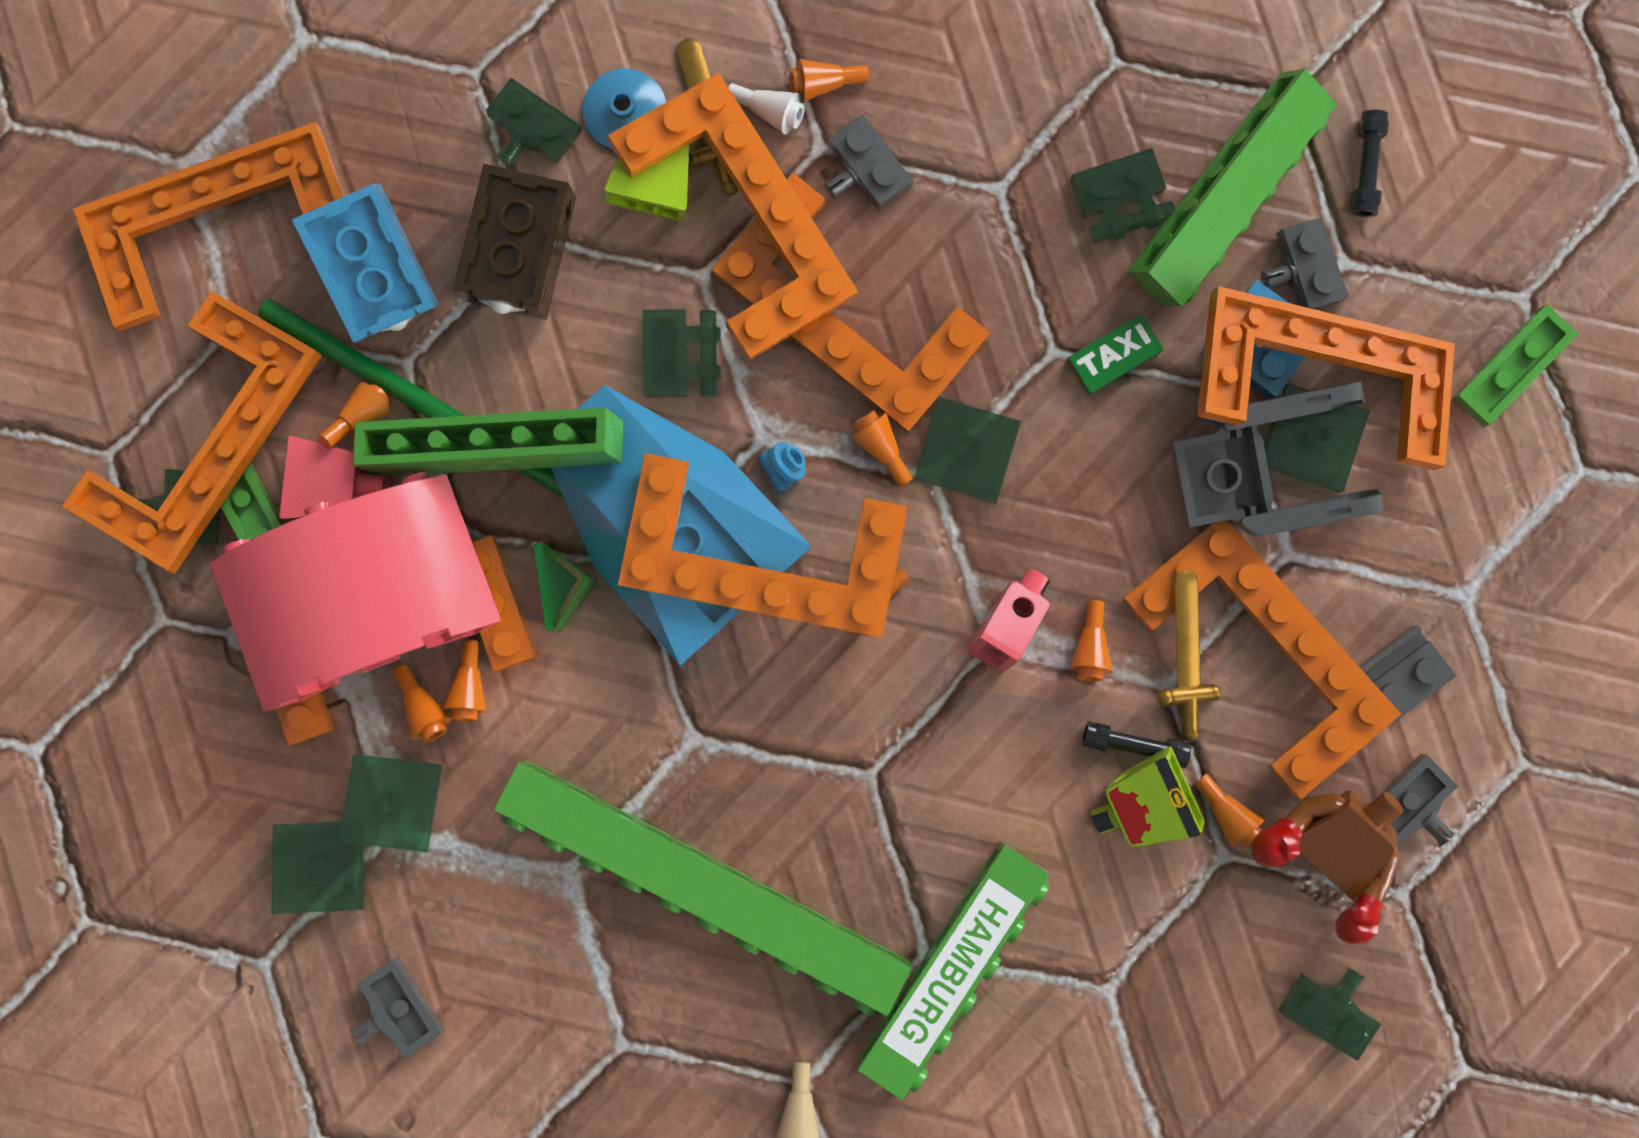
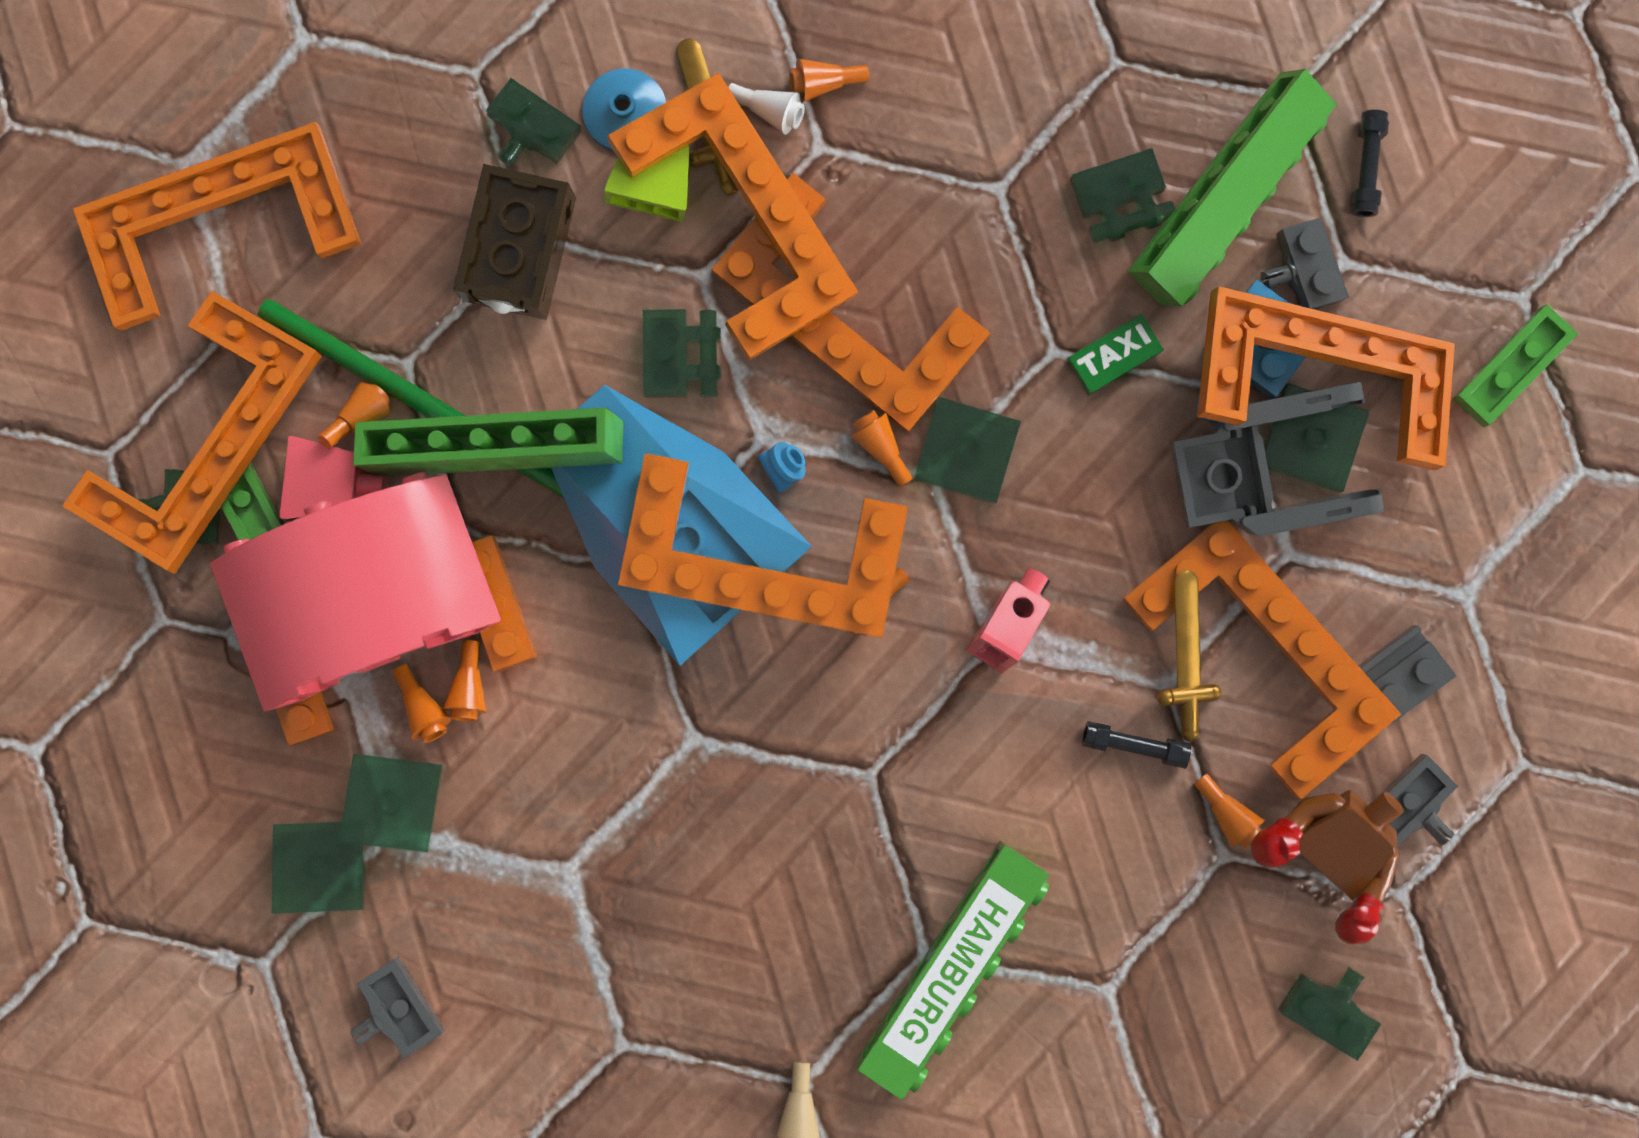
(366, 262): dark azure piece -> none
(561, 586): green slope -> none
(704, 887): bright green brick -> none
(866, 164): dark grey plate -> none
(1092, 652): orange cone -> none
(1150, 803): lime torso -> none

